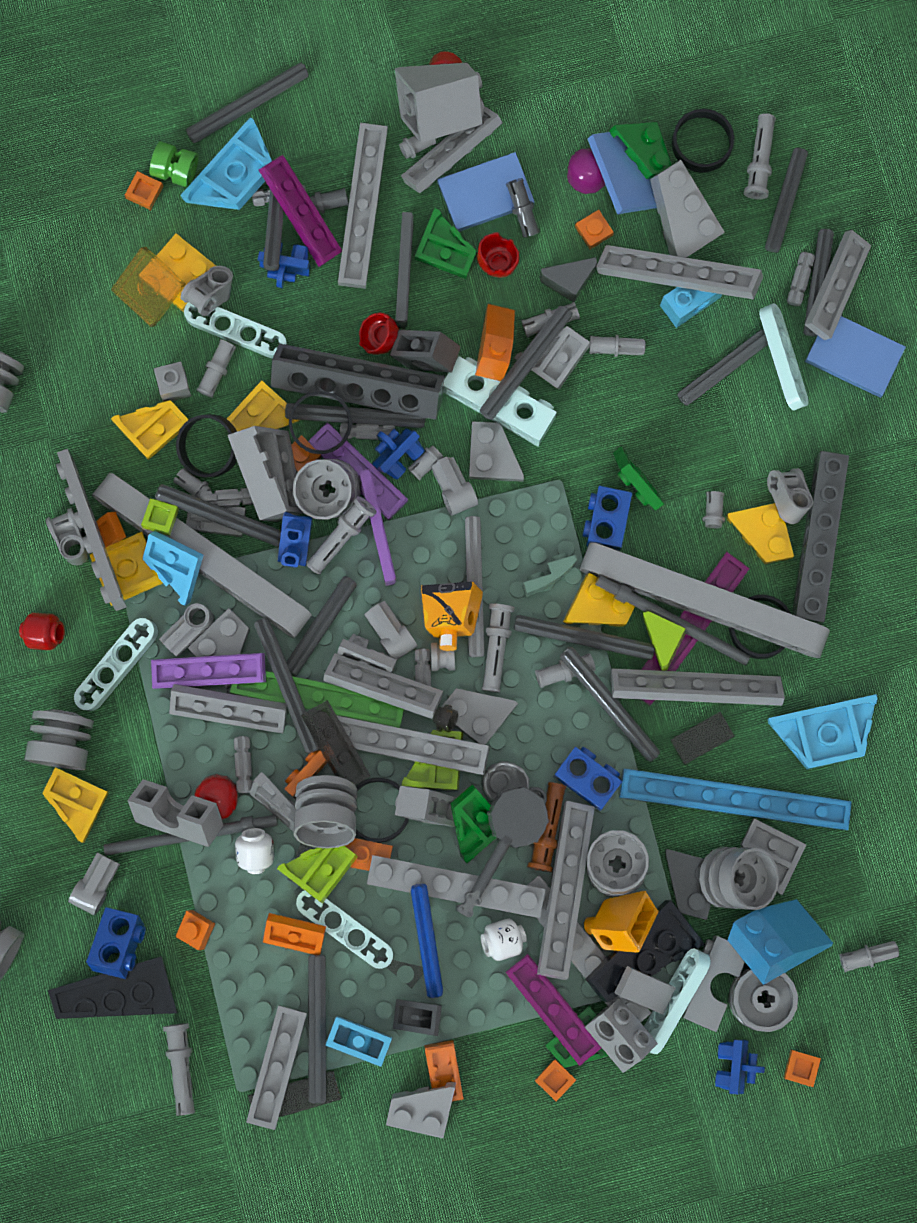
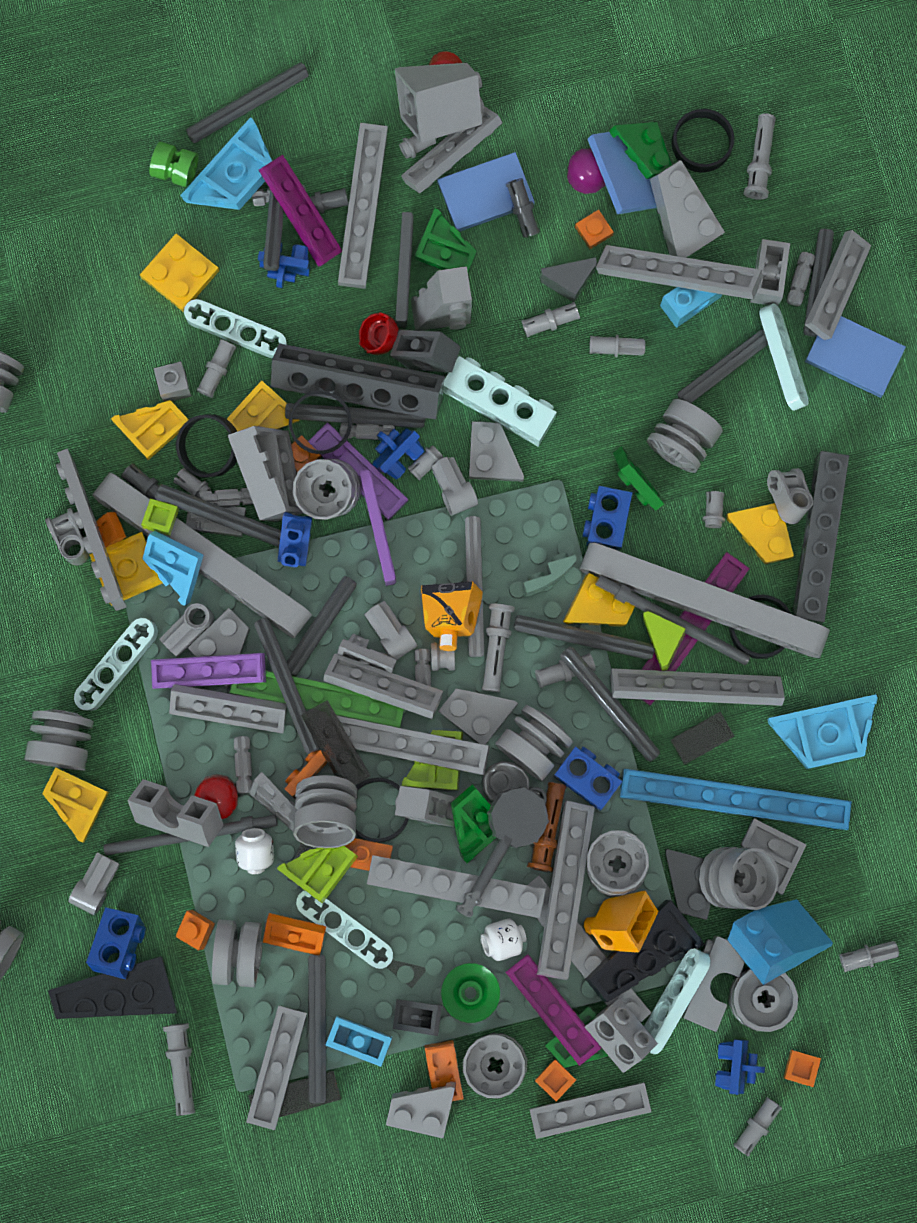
(42, 631): red head -> none
(141, 481): none -> dark grey pin
(144, 190): orange plate -> none
(148, 286): clear yellow tile -> none
(209, 289): light grey piece -> none
(234, 952): none -> light grey wheel
(348, 526): light grey pin -> none
(427, 940): blue axle -> none
(444, 302): none -> light grey wedge
(445, 718): clear smoke plate -> none
(476, 1008): none -> green dish
(492, 1082): none -> light grey wheel
(496, 343): orange slope -> none
(497, 255): red hair -> none
(526, 362): dark grey axle -> none
(534, 742): none -> light grey wheel
(561, 357): light grey wing -> none
(590, 1110): none -> light grey plate
(645, 990): light grey tile -> none
(684, 435): none -> light grey wheel
(757, 1126): none -> light grey pin
(773, 261): none -> light grey brick
(786, 200): dark grey axle -> none

